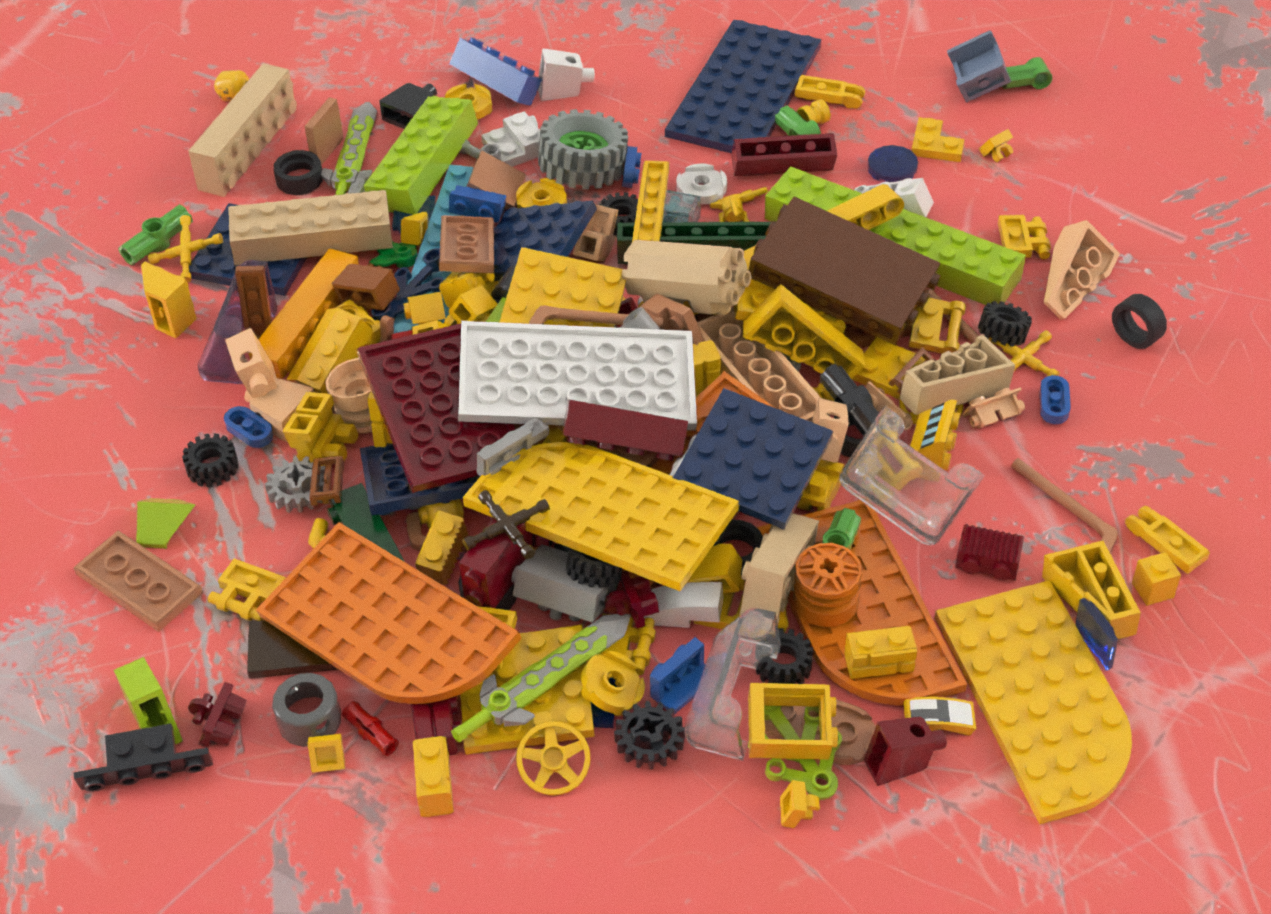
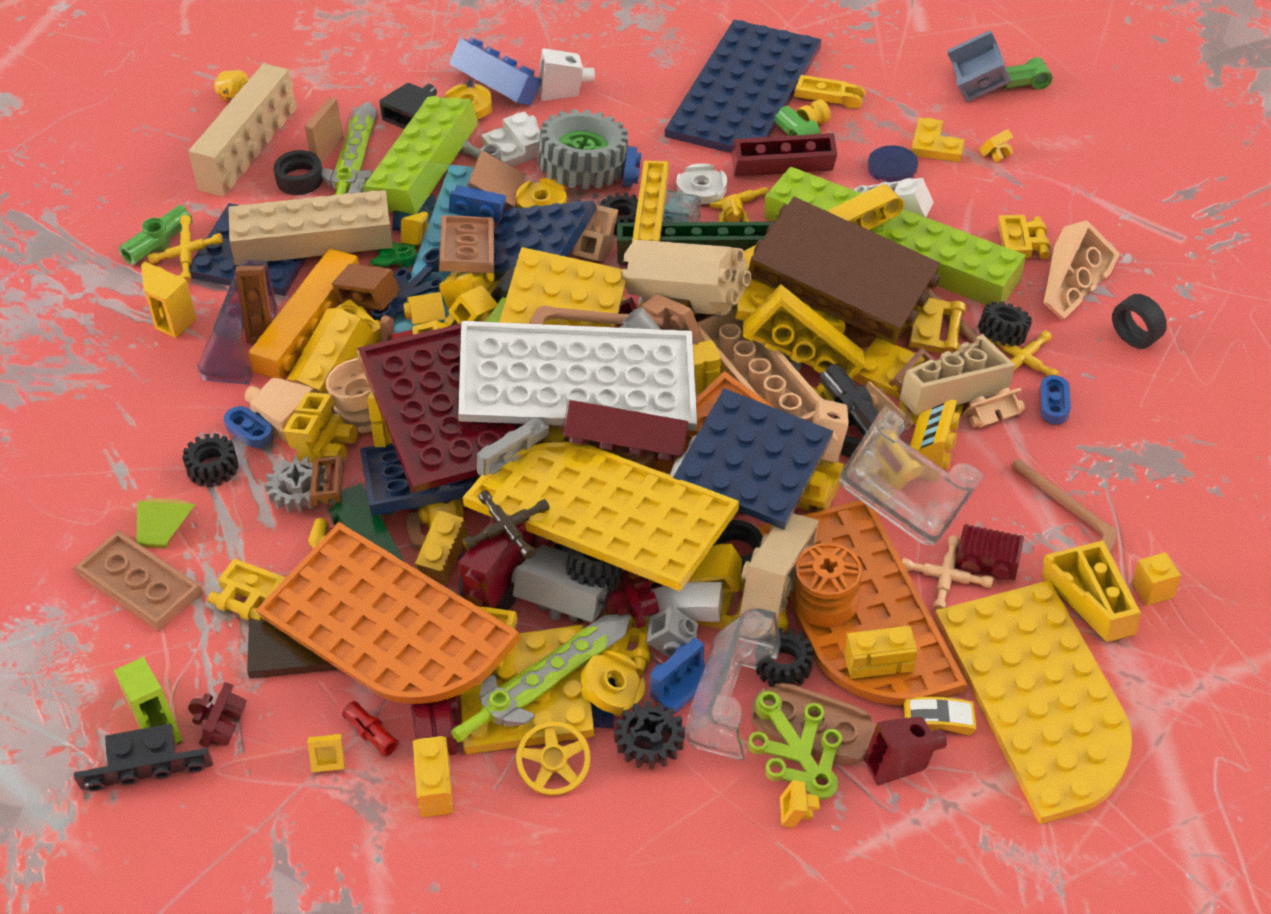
(258, 373): light nougat torso -> none
(298, 727): dark grey piece -> none
(670, 630): none -> light grey brick
(791, 695): yellow window -> none
(843, 528): bright green piece -> none
(947, 573): none -> light nougat piece
(1096, 632): clear blue piece -> none
(1167, 538): yellow hinge -> none

